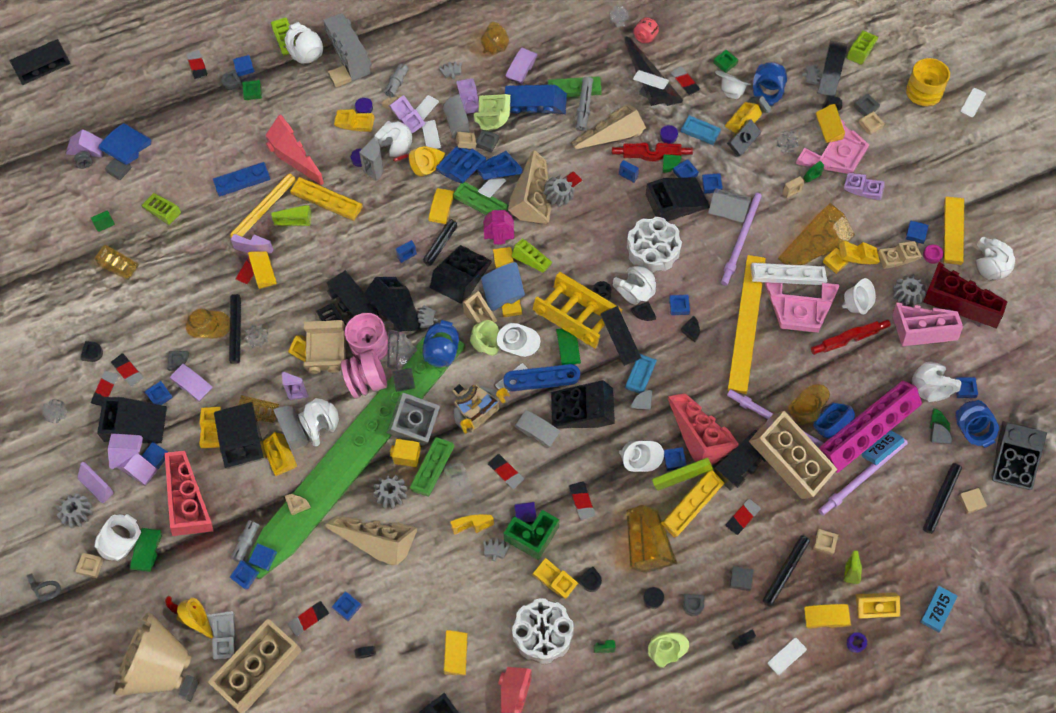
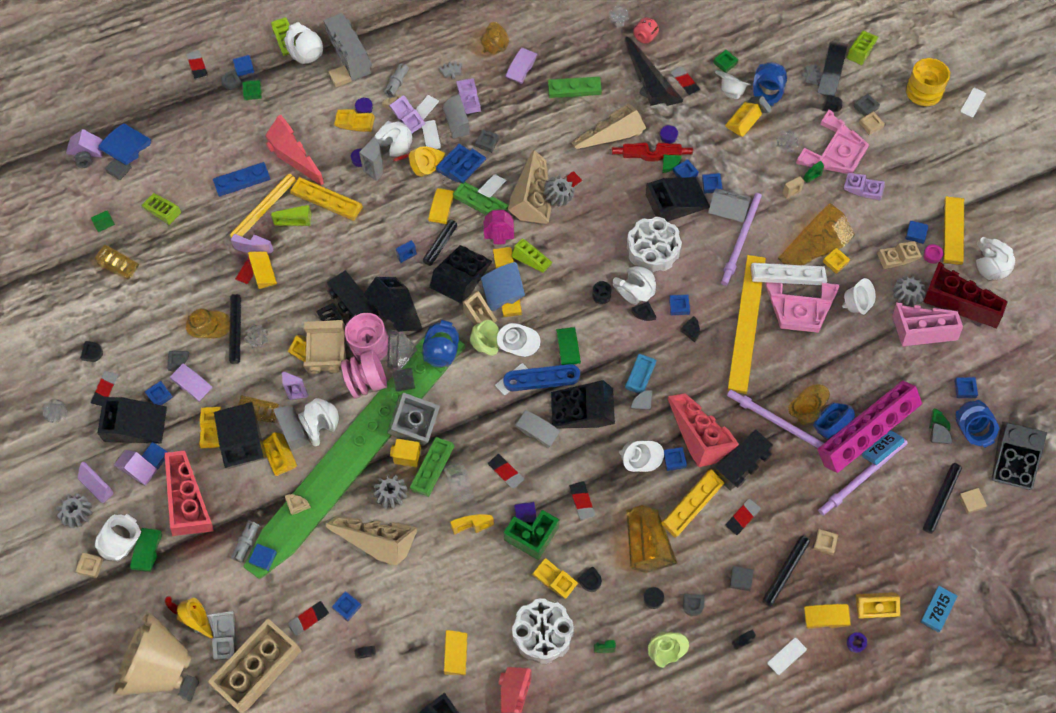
(35, 587): dark grey piece -> none
(40, 61): black brick -> none
(123, 447): lavender slope -> none
(127, 369): sticker -> none
(244, 574): blue tile -> none
(426, 317): light grey piece -> none
(466, 140): tan tile -> none
(476, 405): torso -> none
(493, 111): yellowish green slope -> none
(495, 550): light grey piece -> none
(499, 166): blue wing -> none
(537, 99): blue wedge -> none
(577, 294): yellow fence -> none
(583, 110): light grey pin -> none
(621, 336): black plate -> none
(628, 171): blue tile -> none
(650, 79): white sticker -> none
(682, 474): lime tile -> none
(701, 130): dark azure tile -> none
(744, 137): plate -> none
(793, 455): tan brick -> none
(830, 124): yellow slope -> none
(853, 568): lime slope -> none
(856, 333): red piece -> none
(859, 254): yellow slope -> none
(930, 378): white helmet -> none

